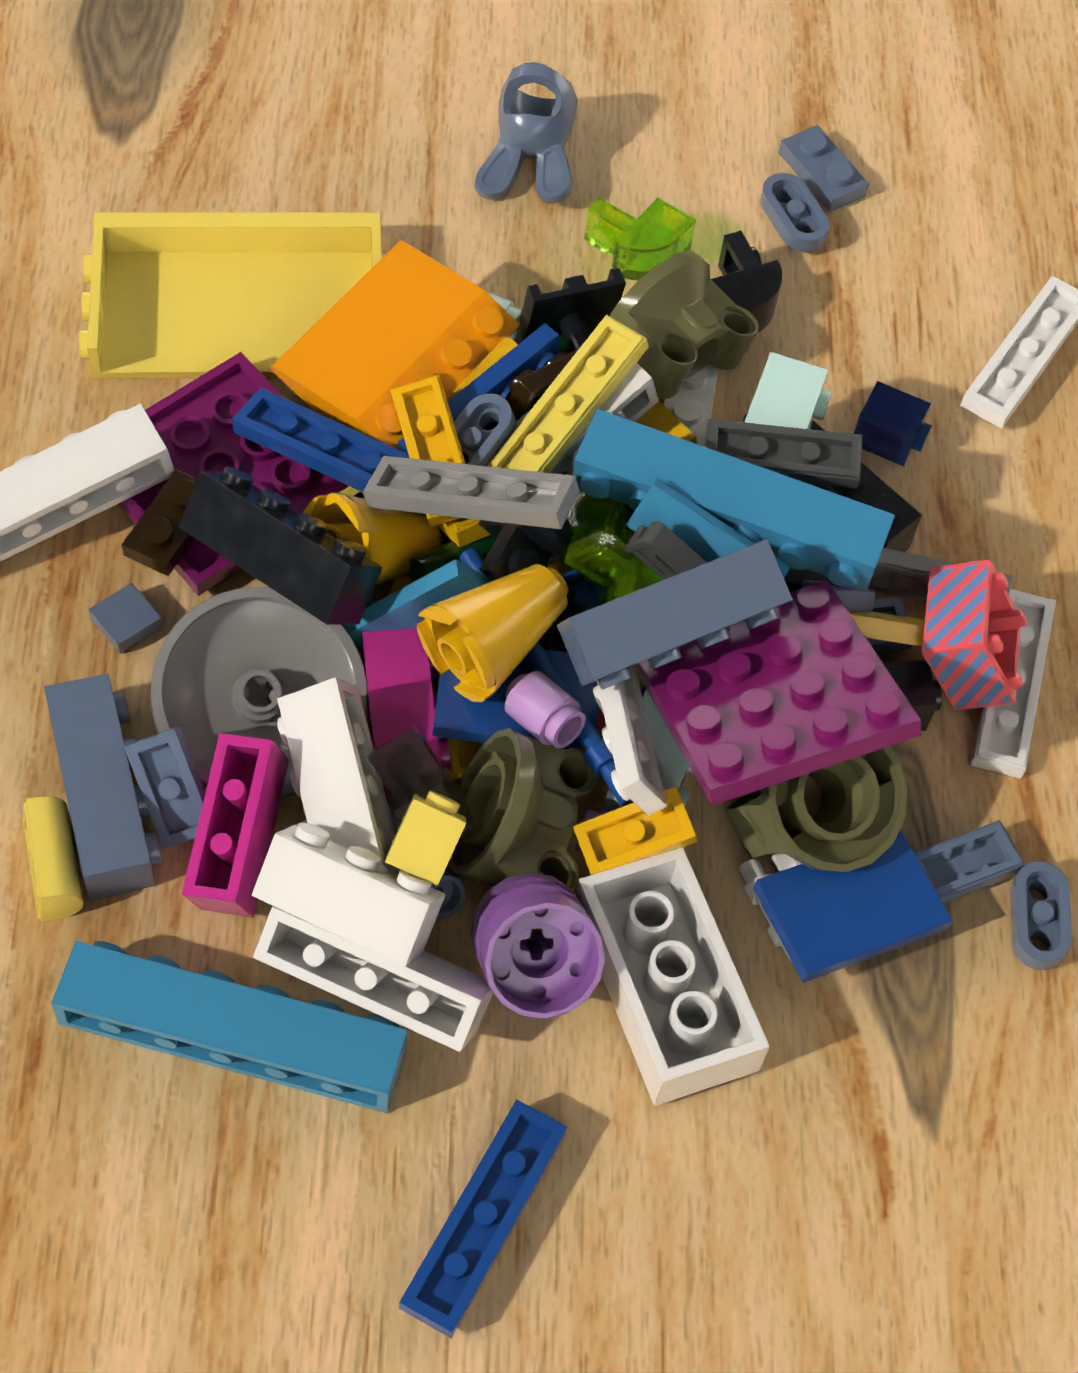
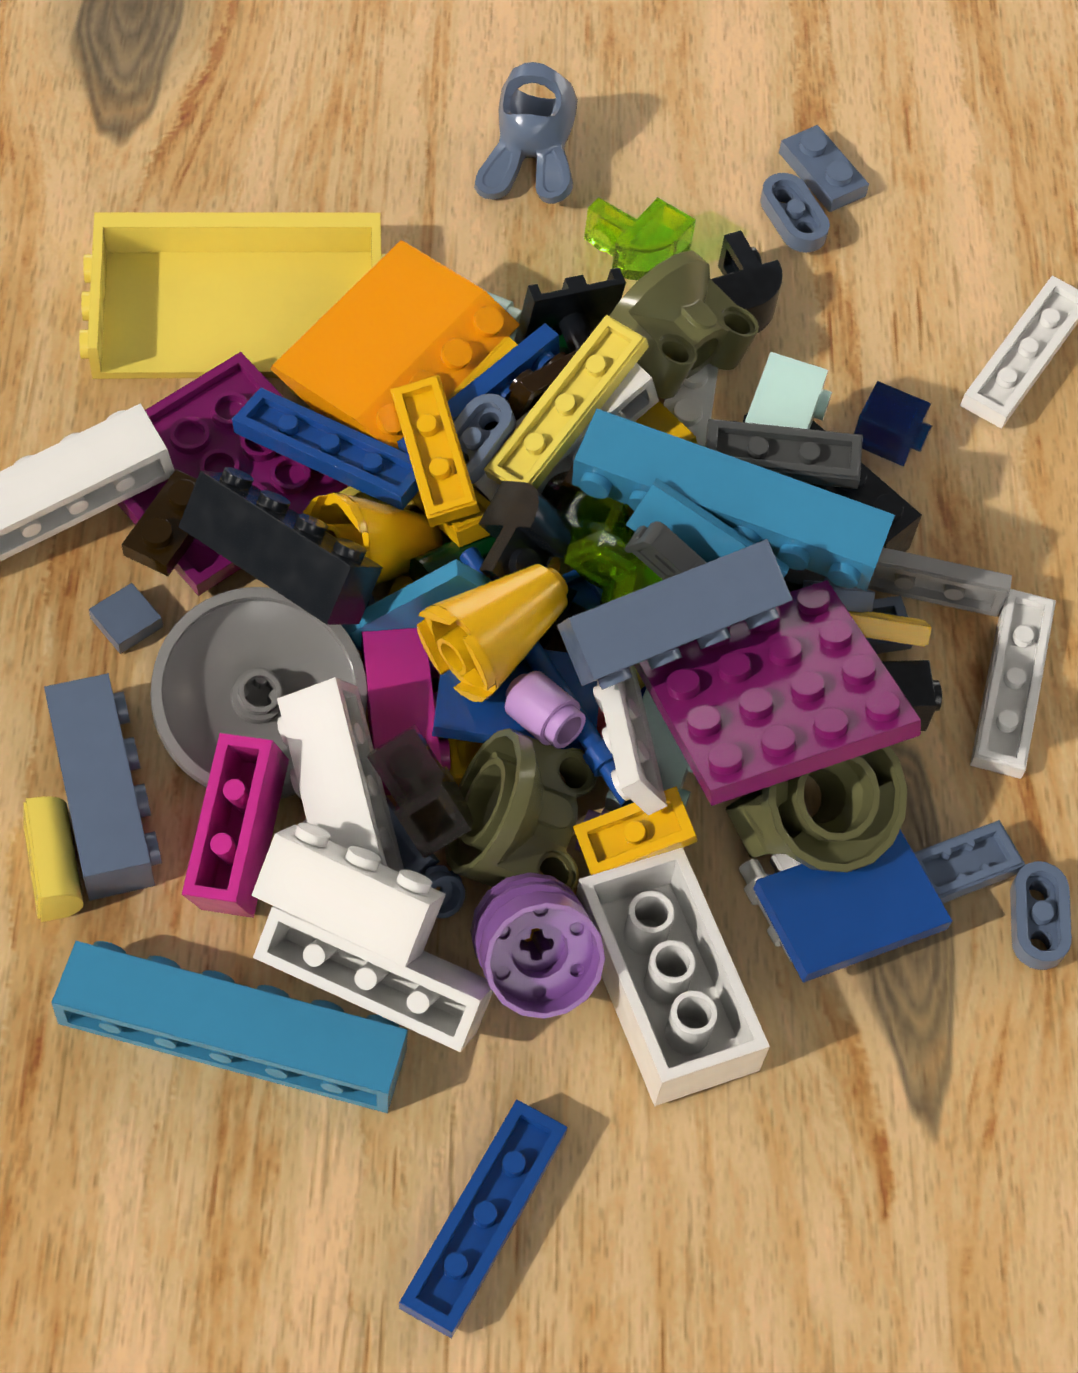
(168, 784): sand blue plate -> none
(427, 837): light yellow brick -> none
(472, 492): light grey plate -> none
(972, 635): coral container -> none

